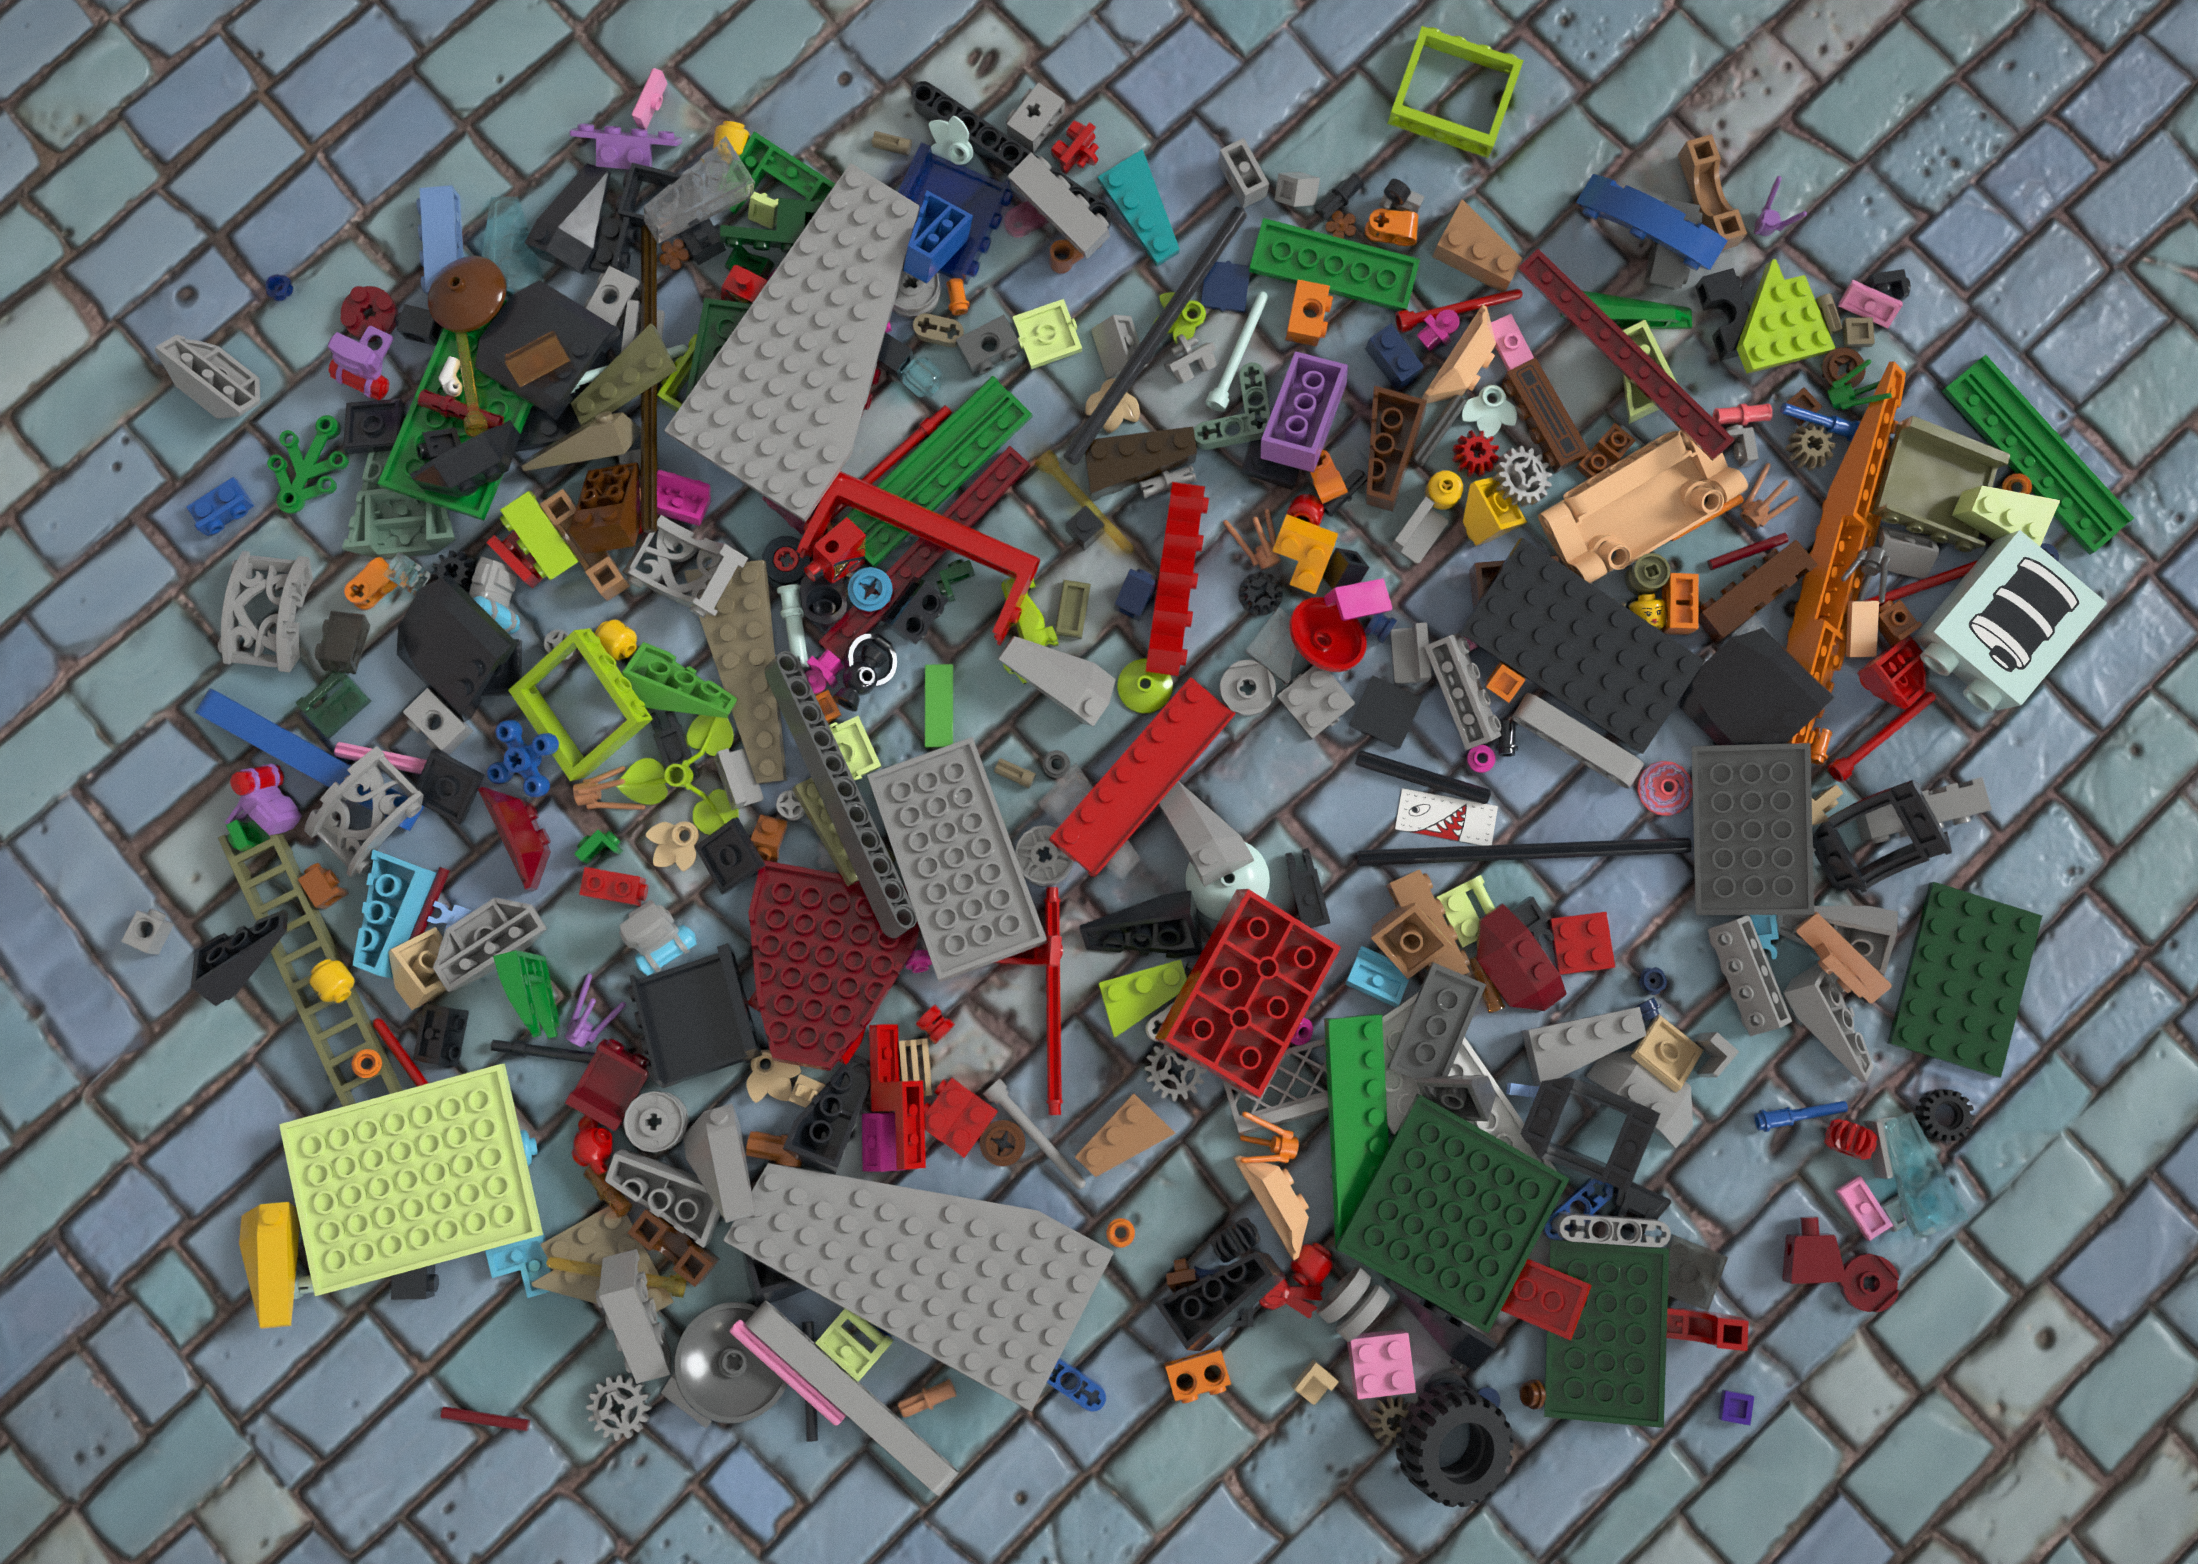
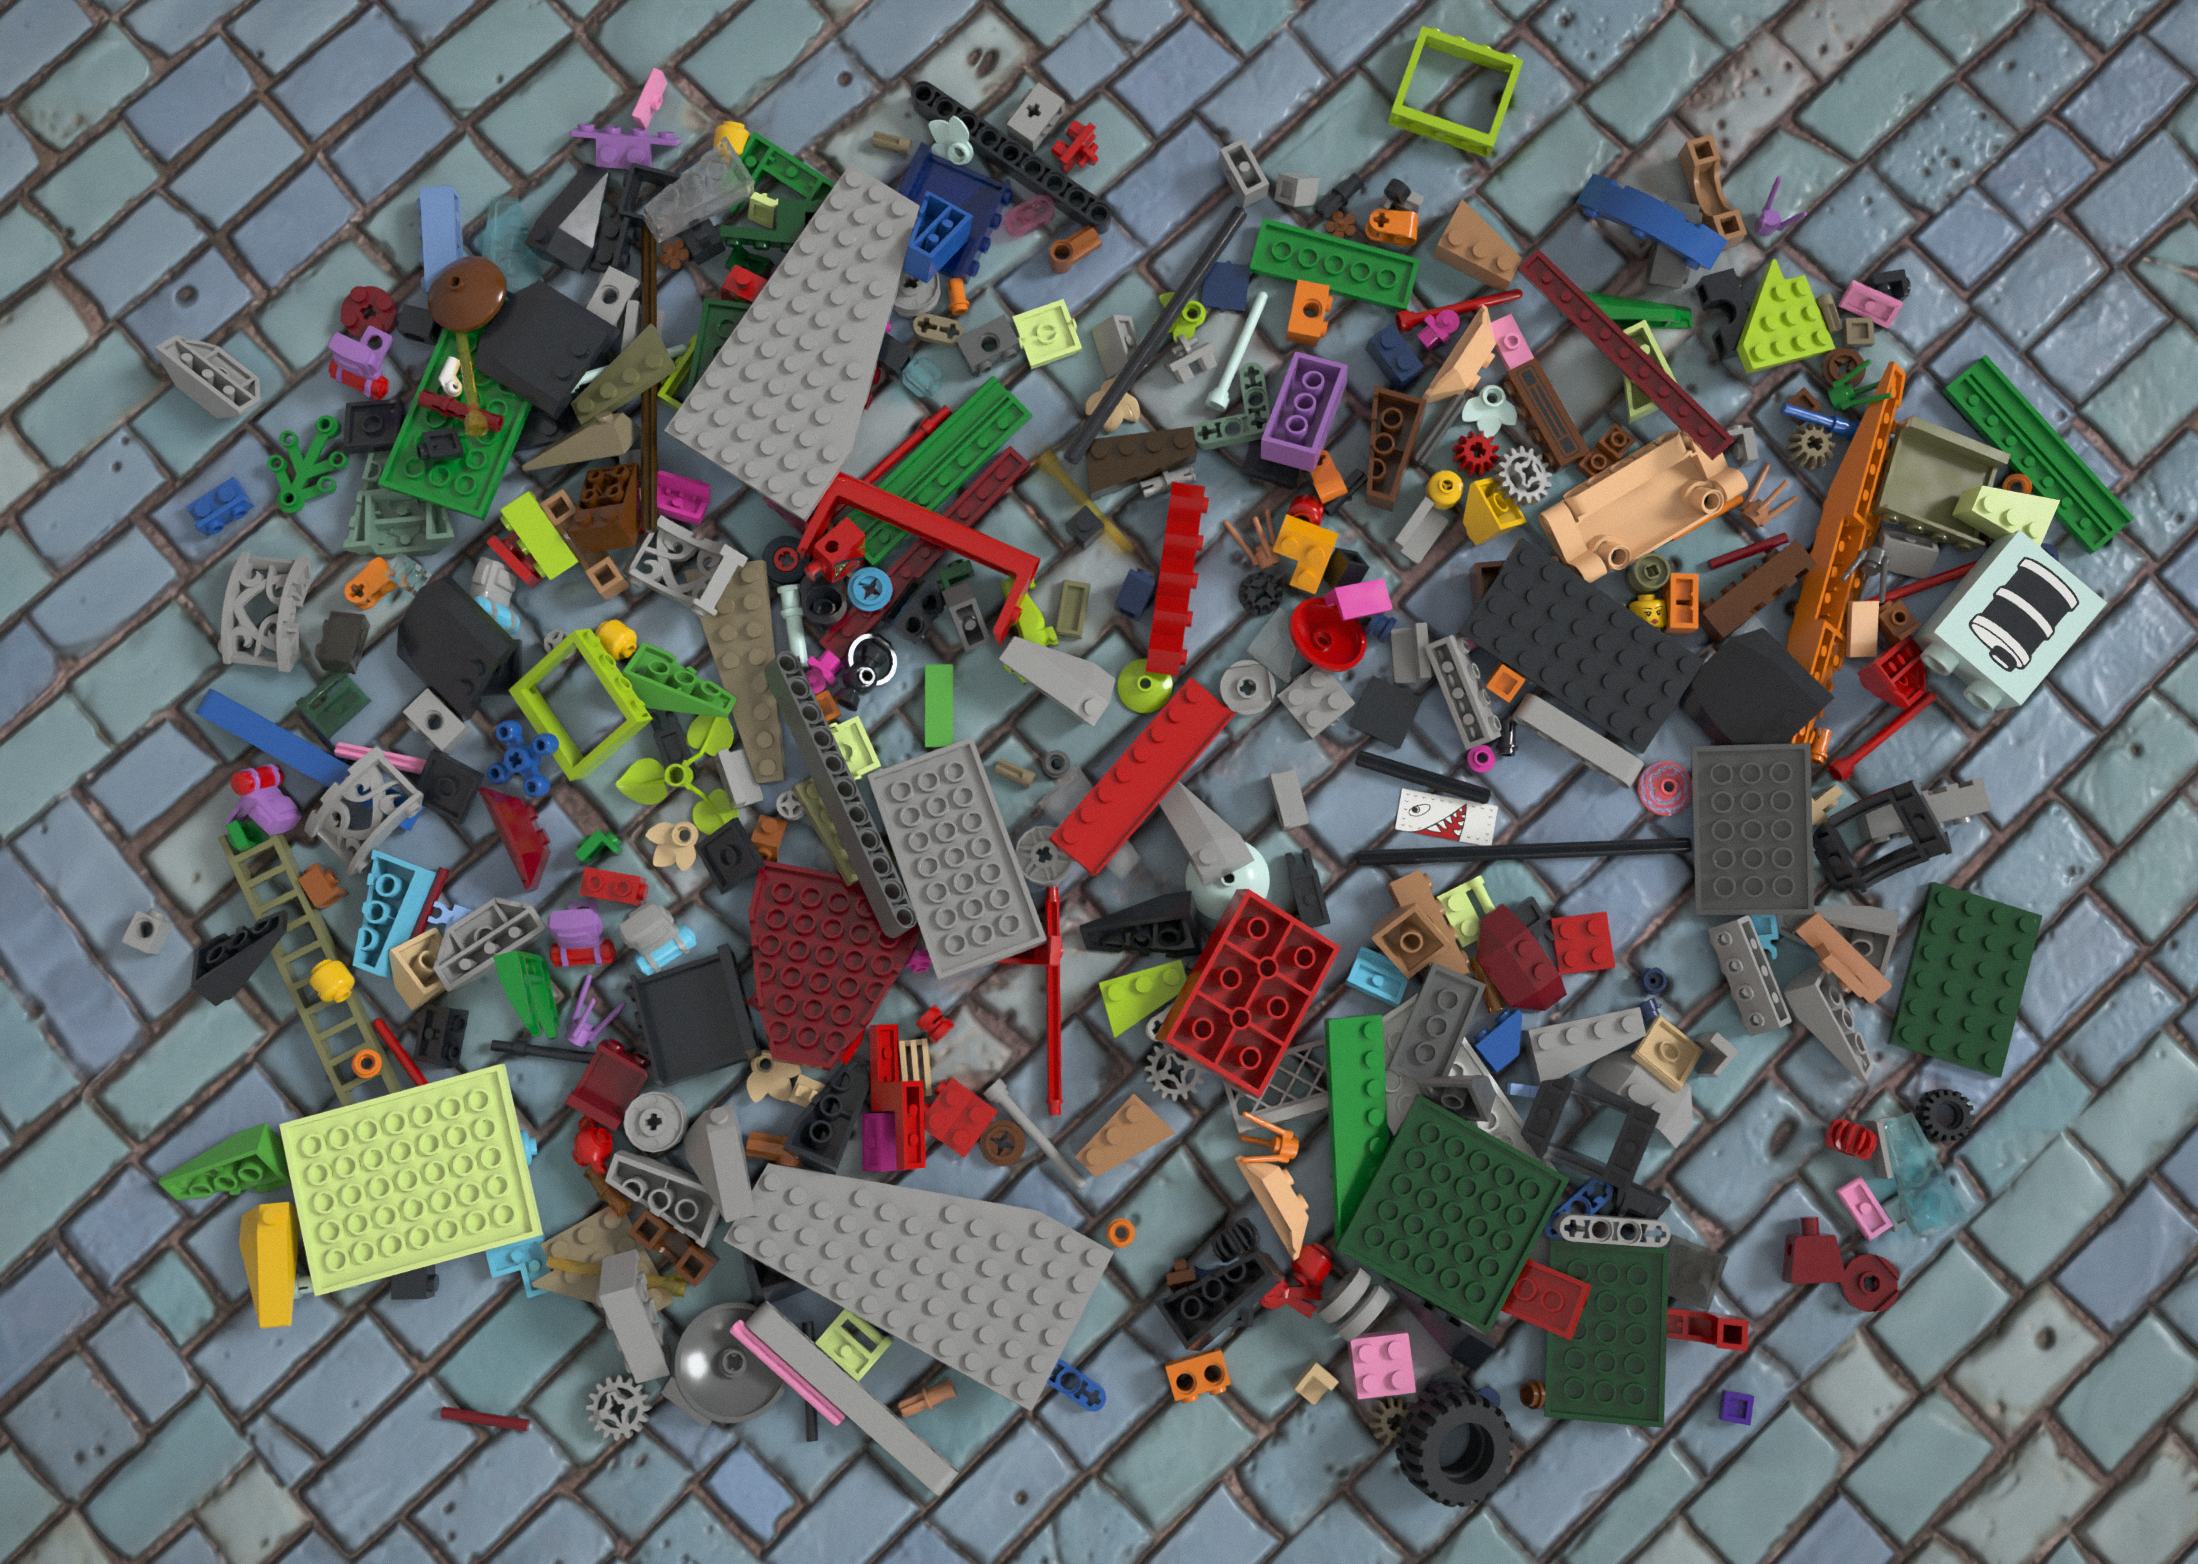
(242, 1162): none -> bright green wedge
(274, 282): clear blue plate -> none
(459, 562): black gear -> none
(470, 463): black wedge -> none
(536, 359): clear orange panel -> none
(579, 936): none -> medium lavender piece
(590, 791): nougat plant -> none
(966, 616): none -> dark grey brick
(1059, 205): light grey brick -> none
(1140, 205): teal wing -> none
(1288, 799): none -> light grey panel
(1306, 1033): dark pink plate -> none
(1501, 1042): none -> blue slope
(1743, 414): coral pin -> none
(1784, 1117): blue pin -> none

